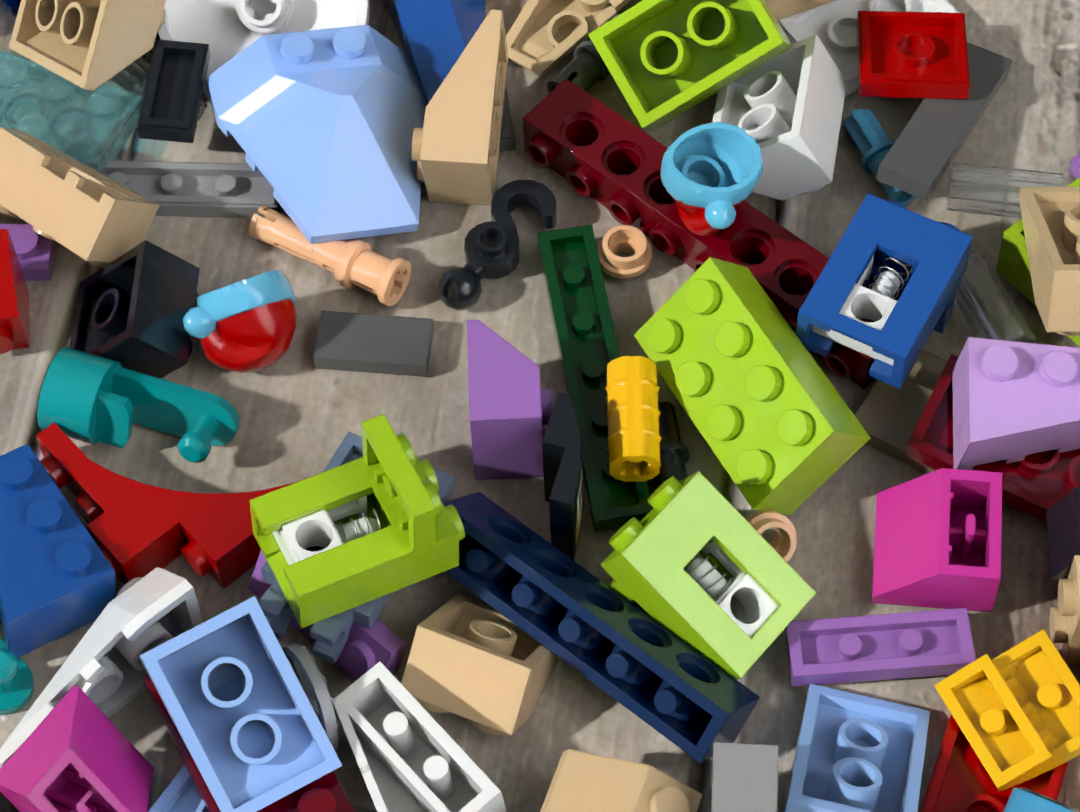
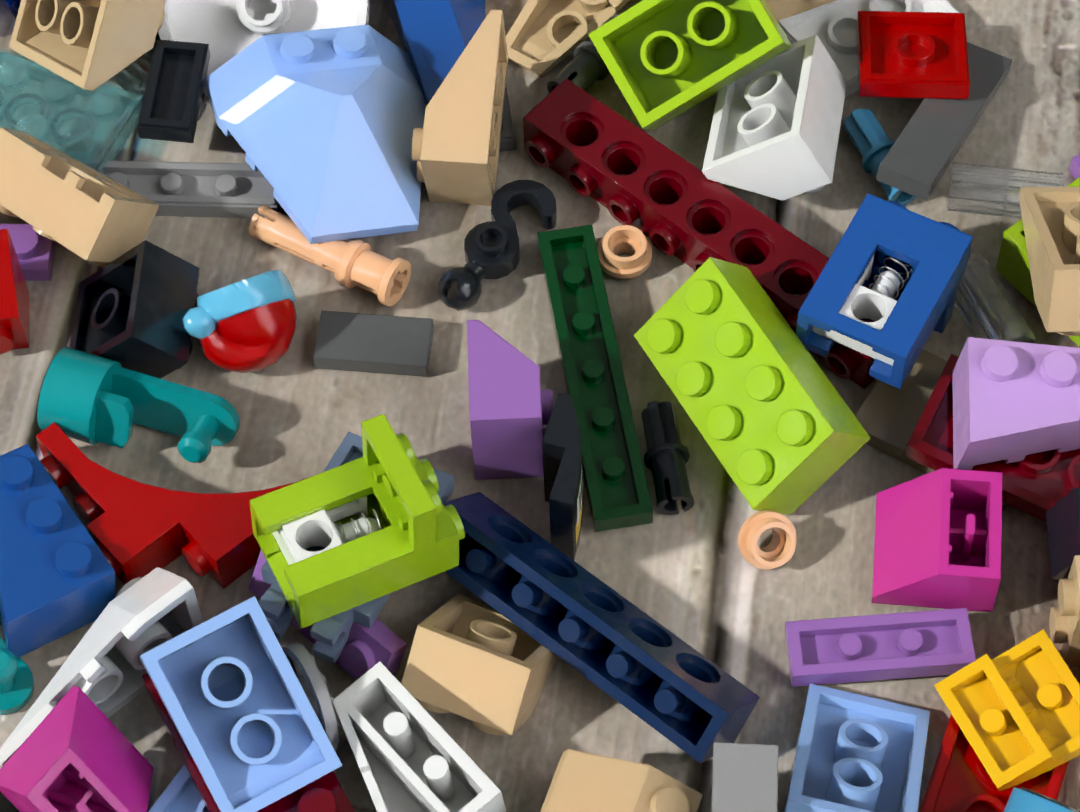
(633, 419): yellow axle -> none
(711, 174): medium azure piece -> none
(737, 562): lime brick -> none

